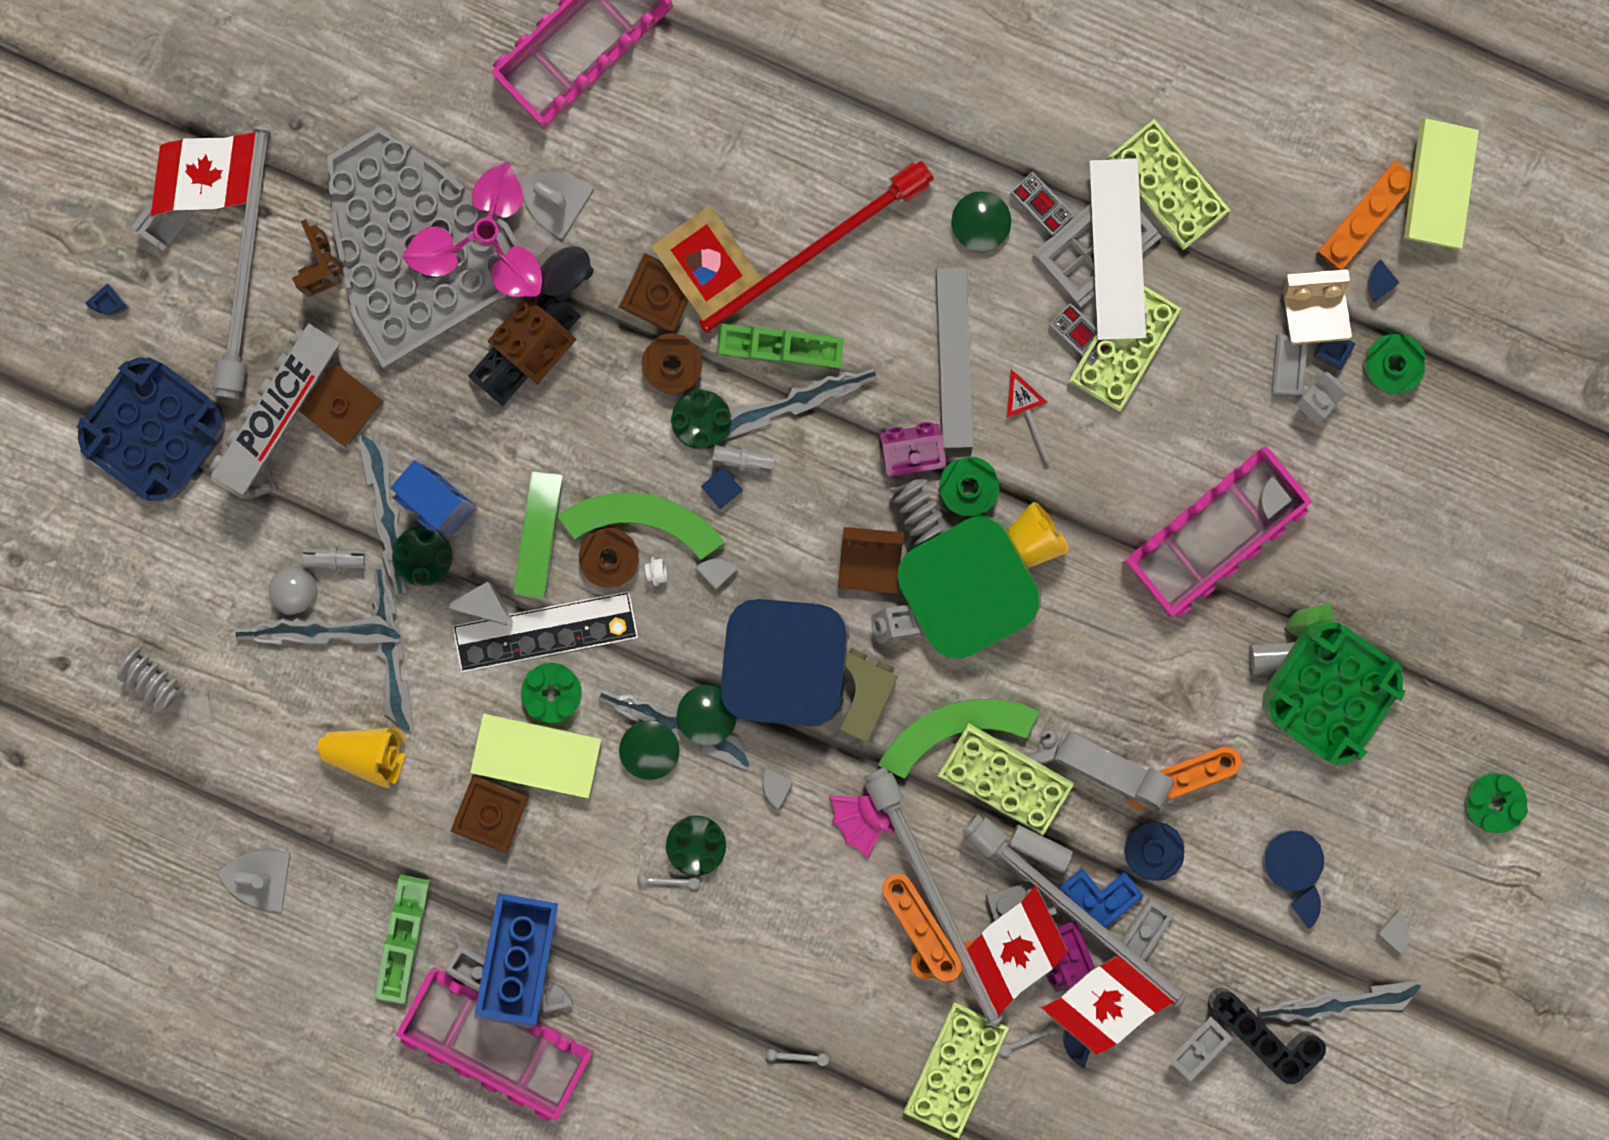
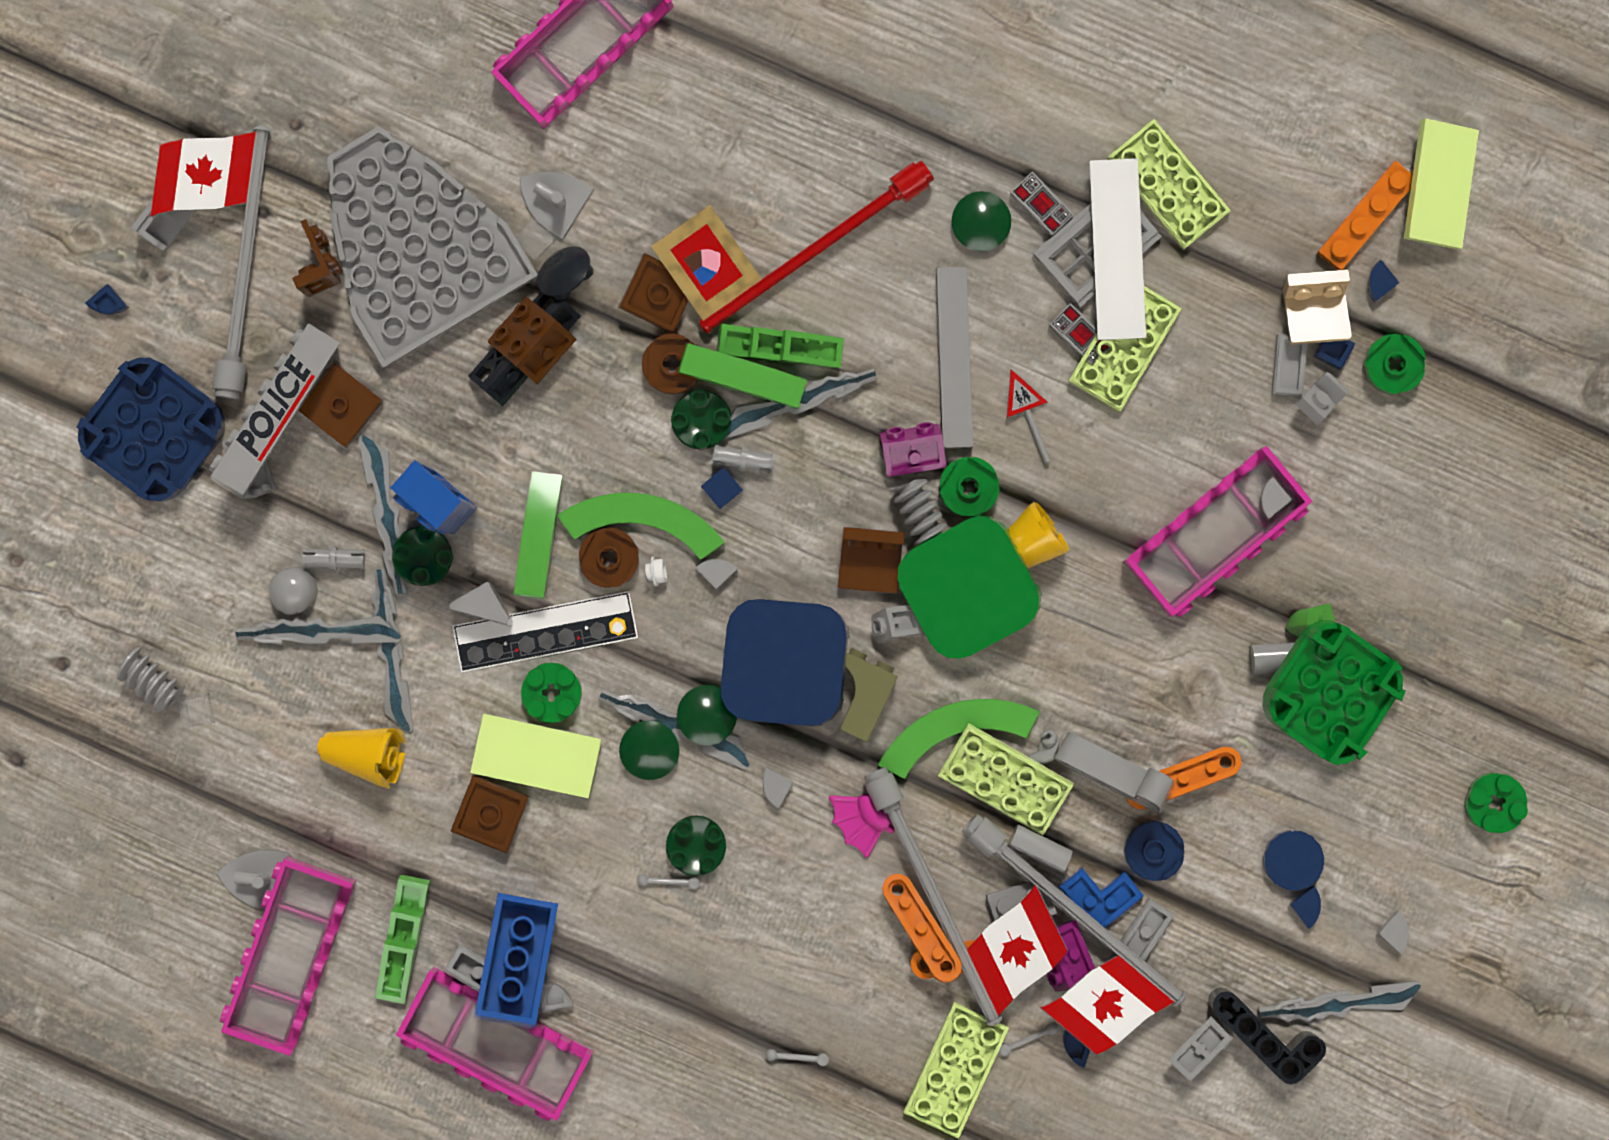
(287, 955): none -> clear window
(496, 193): dark pink plant -> none
(742, 375): none -> bright green slope

